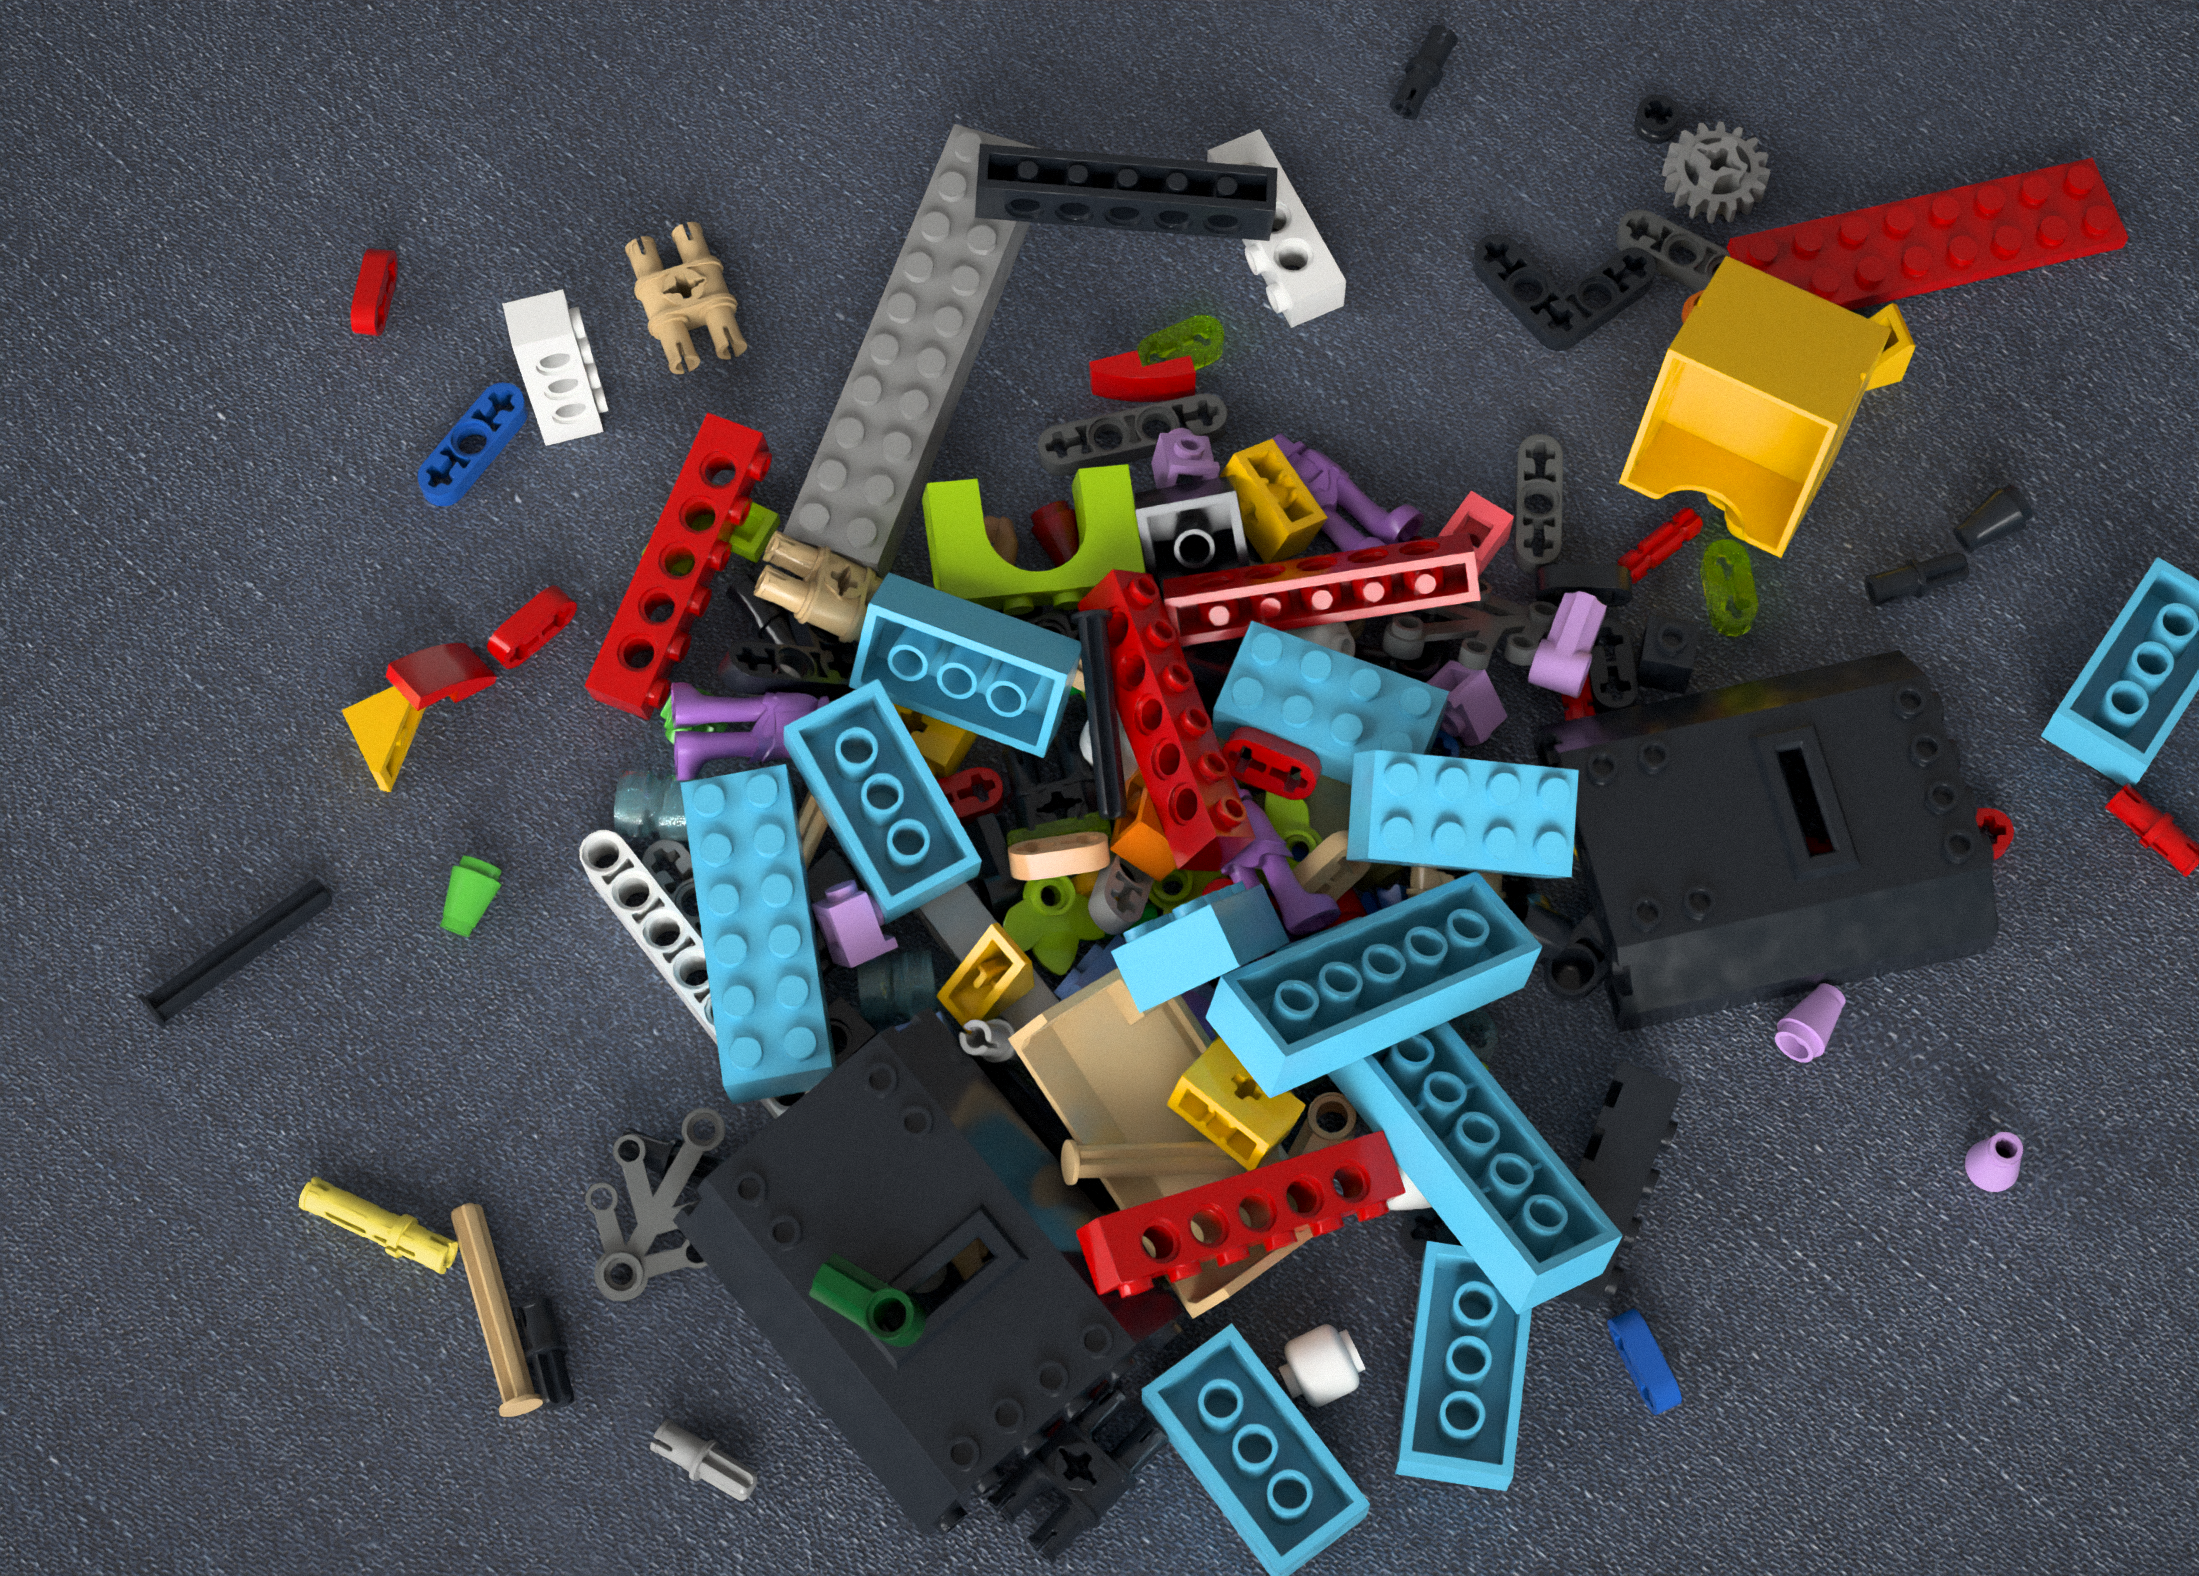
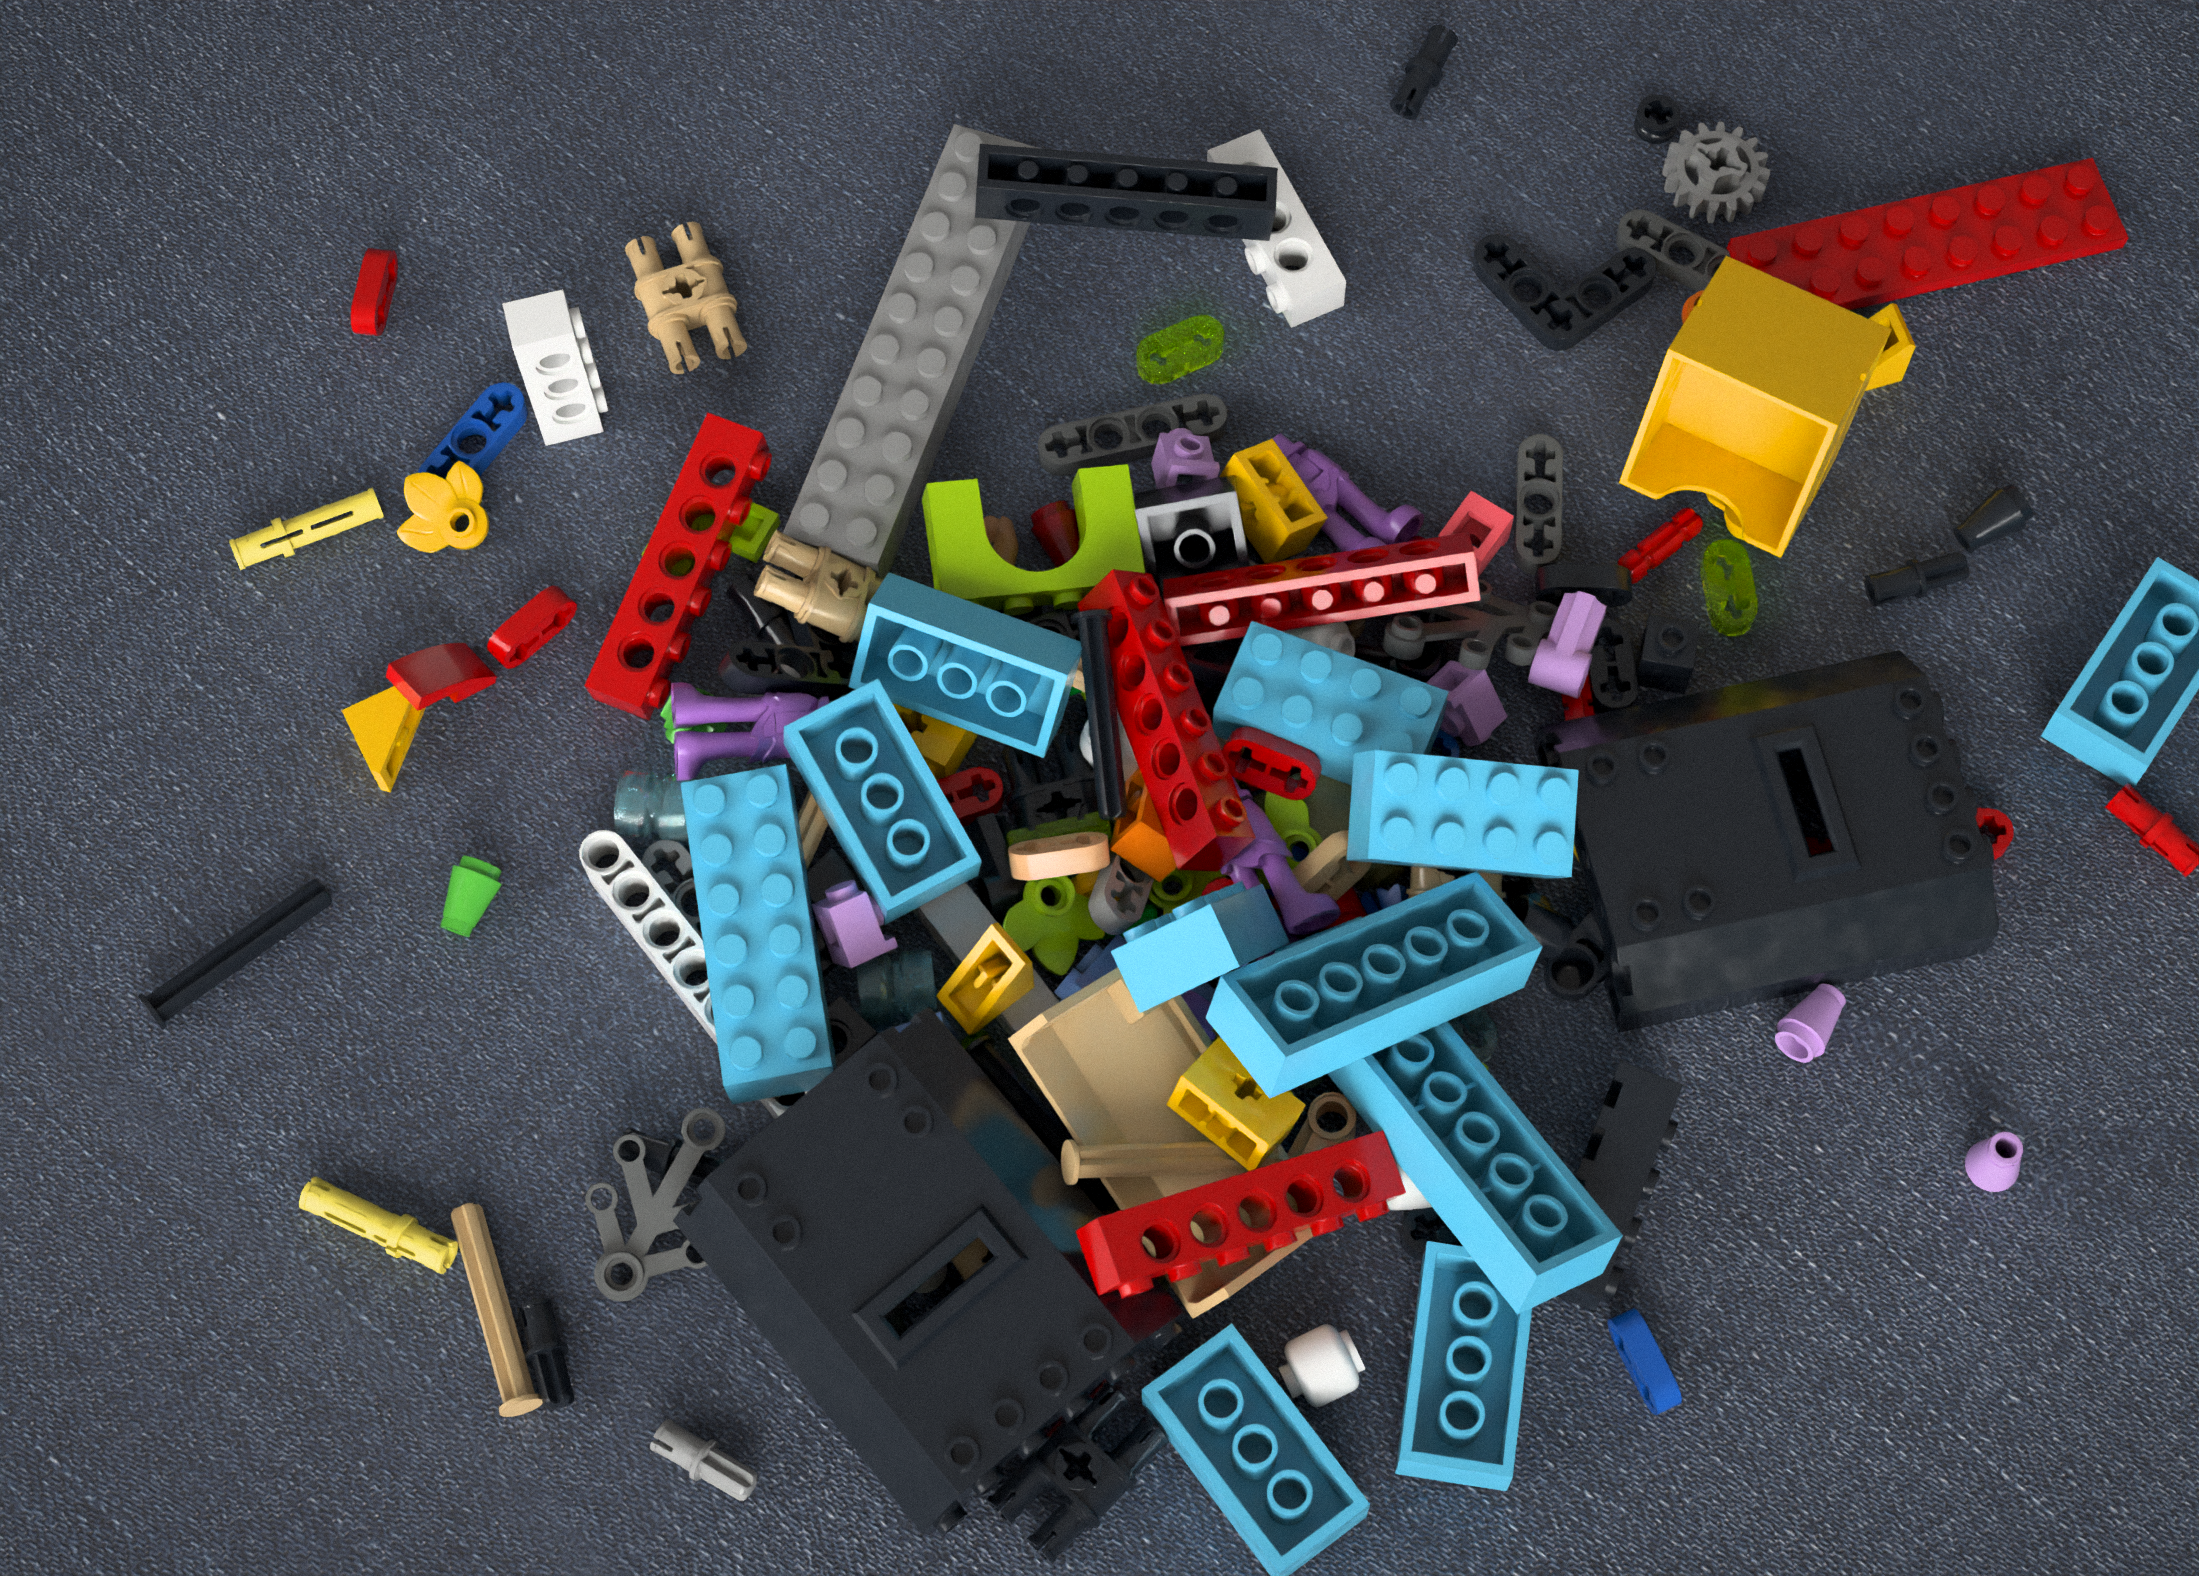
(248, 548): none -> light yellow pin
(437, 507): none -> yellow plate
(866, 1300): dark green piece -> none
(989, 1040): light grey axle -> none
(1125, 379): red slope -> none

